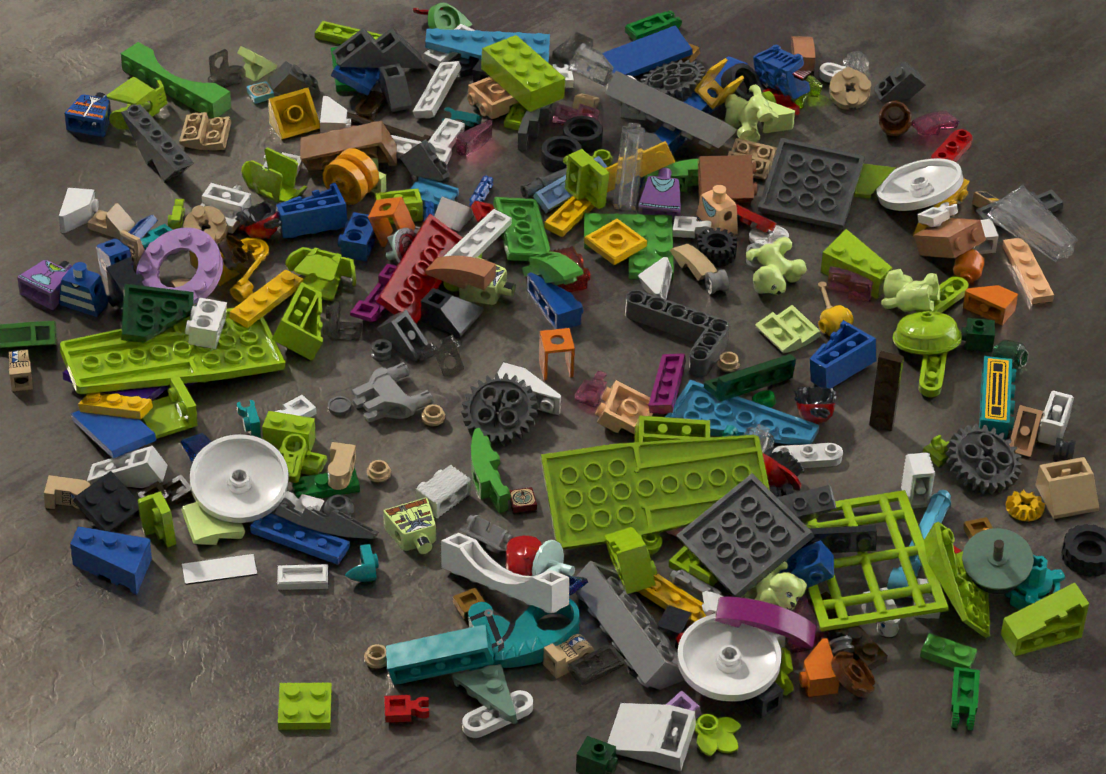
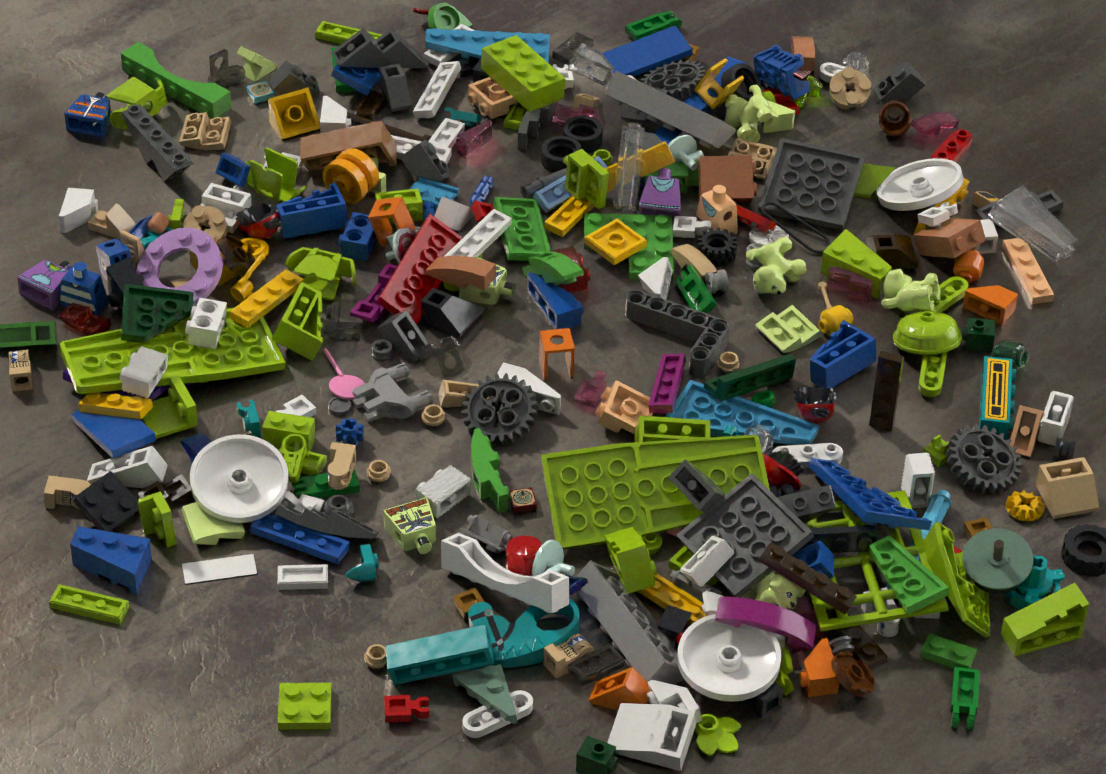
(82, 320): none -> clear red slope
(89, 604): none -> lime tile
(143, 372): none -> white brick
(158, 223): none -> nougat piece
(233, 169): none -> blue slope
(342, 384): none -> bright pink piece
(349, 432): none -> blue gear
(453, 393): none -> tan slope
(620, 688): none -> orange slope
(673, 695): none -> white slope
(684, 150): none -> light aqua shield
(695, 290): none -> green hinge
(696, 486): none -> dark grey slope
(707, 560): none -> white slope
(799, 220): none -> black piece
(807, 578): none -> dark brown plate
(870, 505): none -> blue wing
(894, 250): none -> dark brown slope
(907, 577): none -> bright green wing

